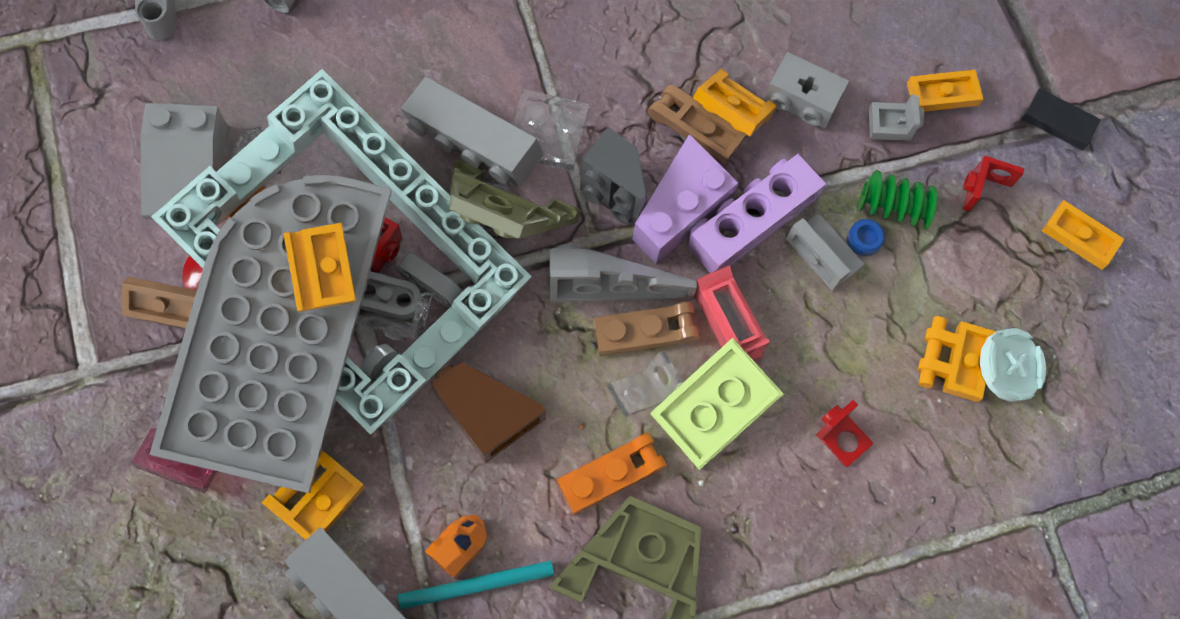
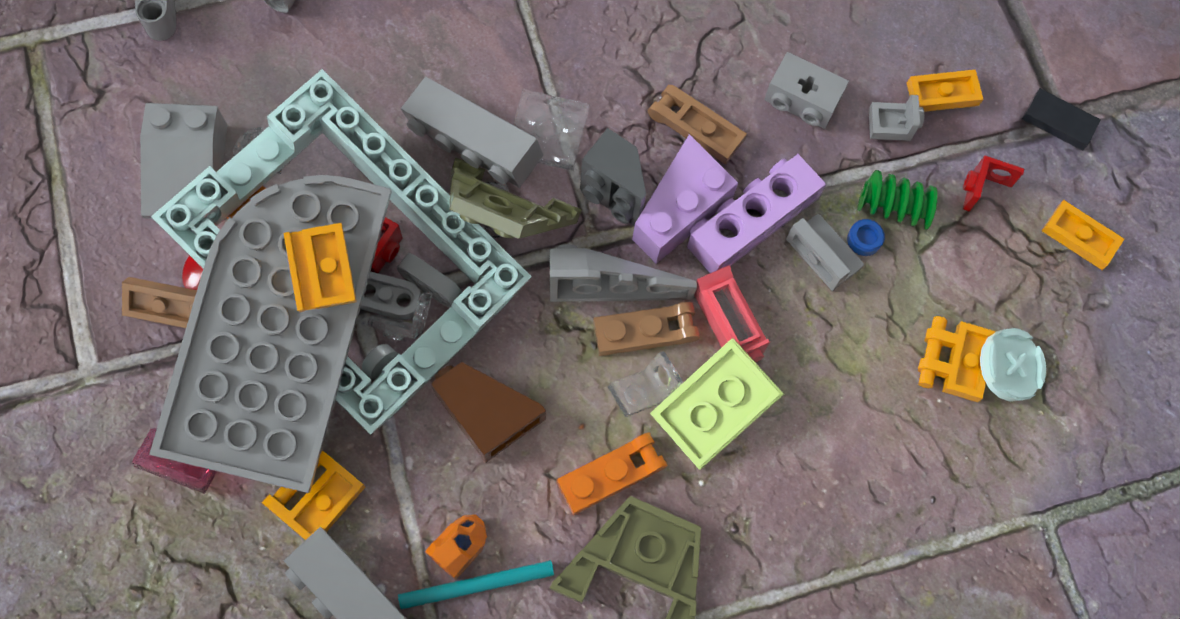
(734, 103): light orange plate -> none
(836, 422): red bracket -> none

